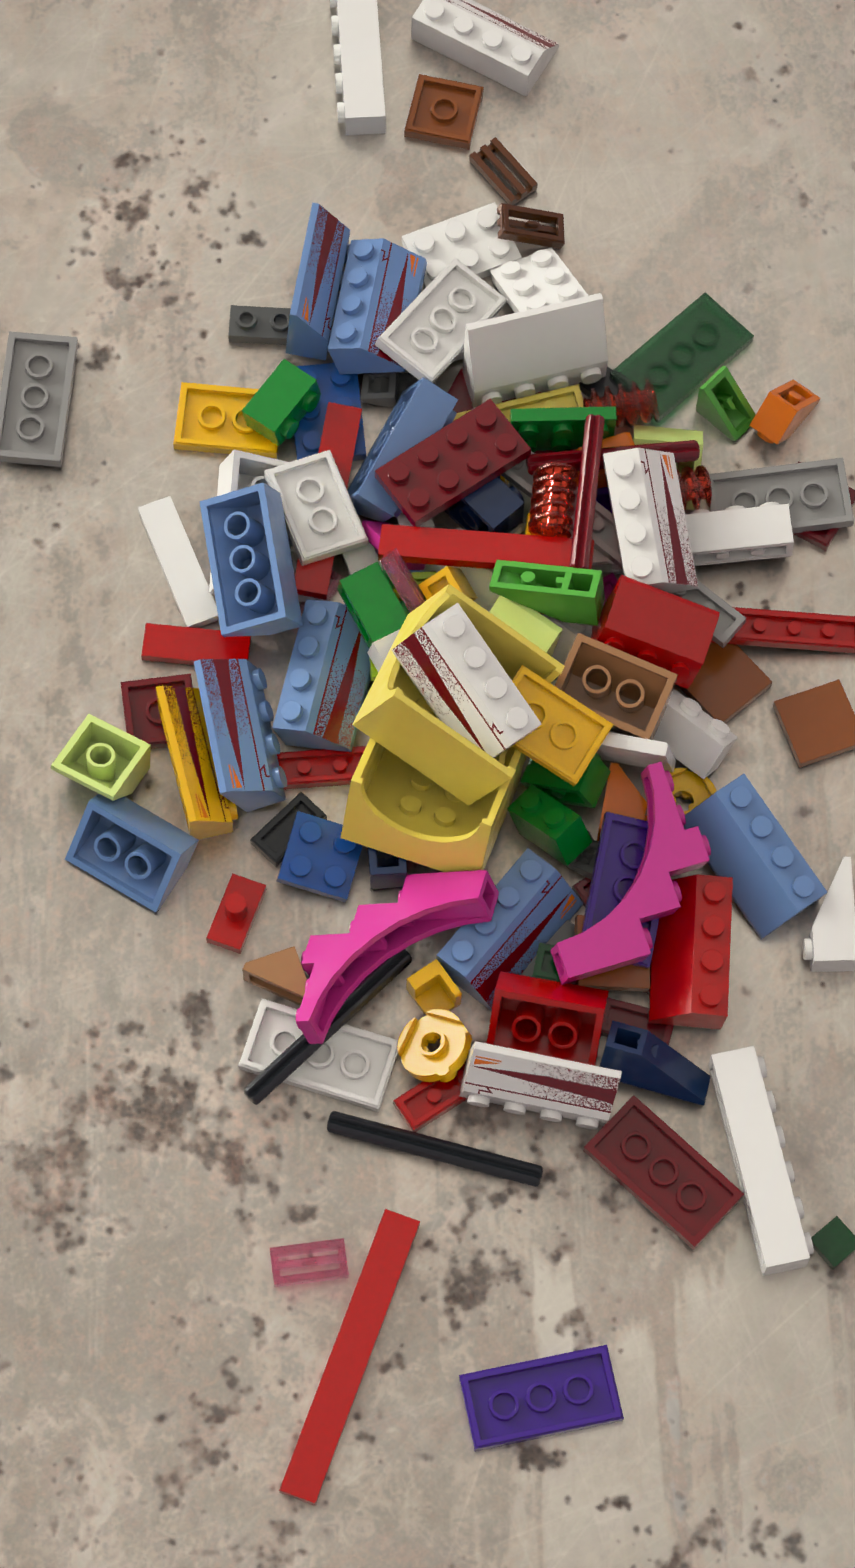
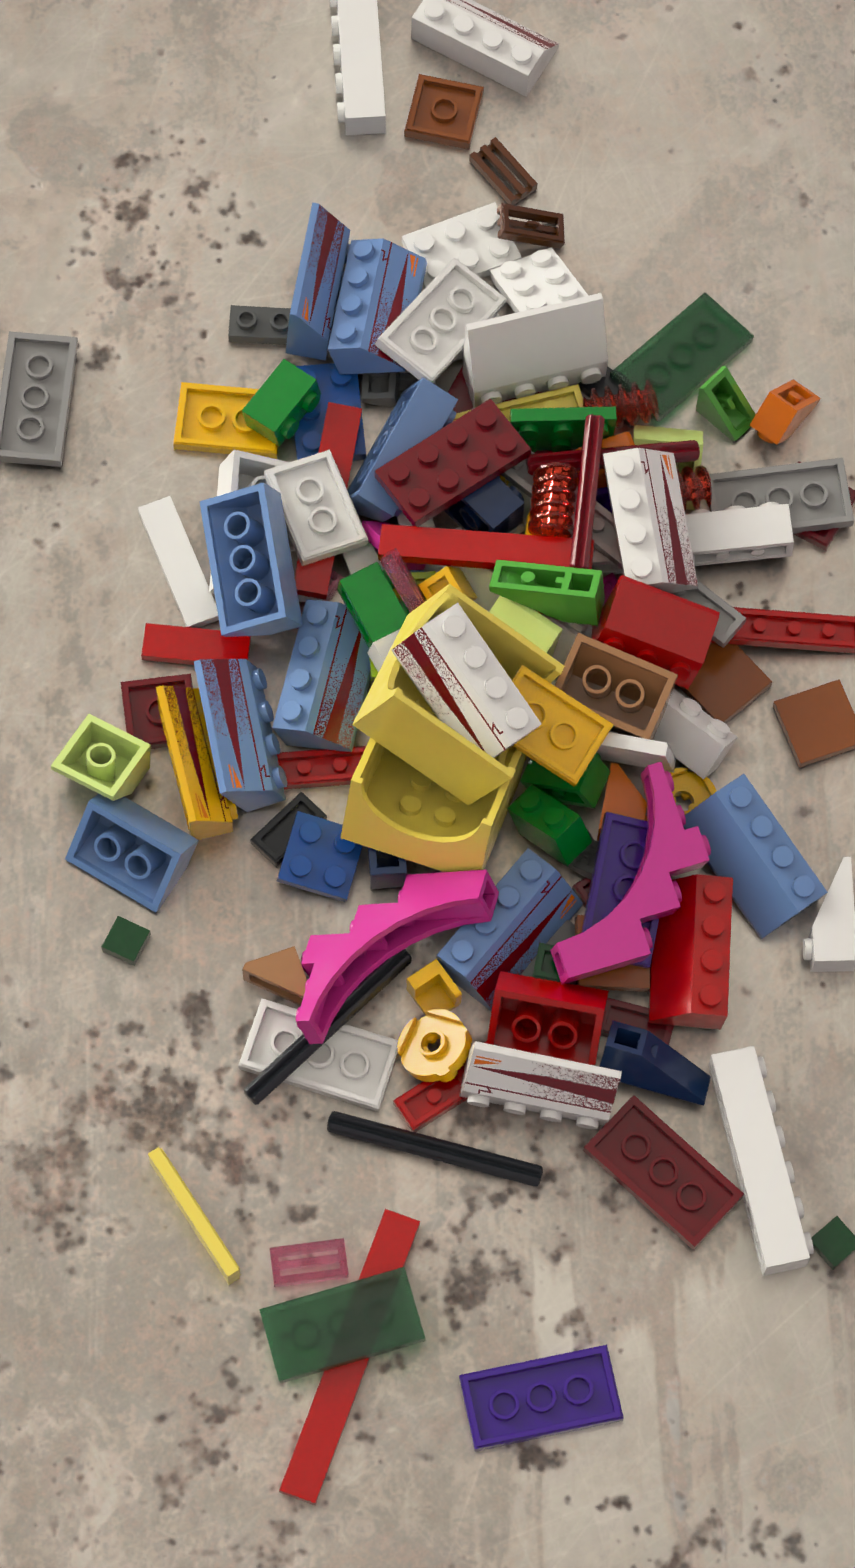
(126, 940): none -> dark green tile
(194, 1215): none -> light yellow tile
(236, 913): red tile -> none
(342, 1325): none -> clear green tile

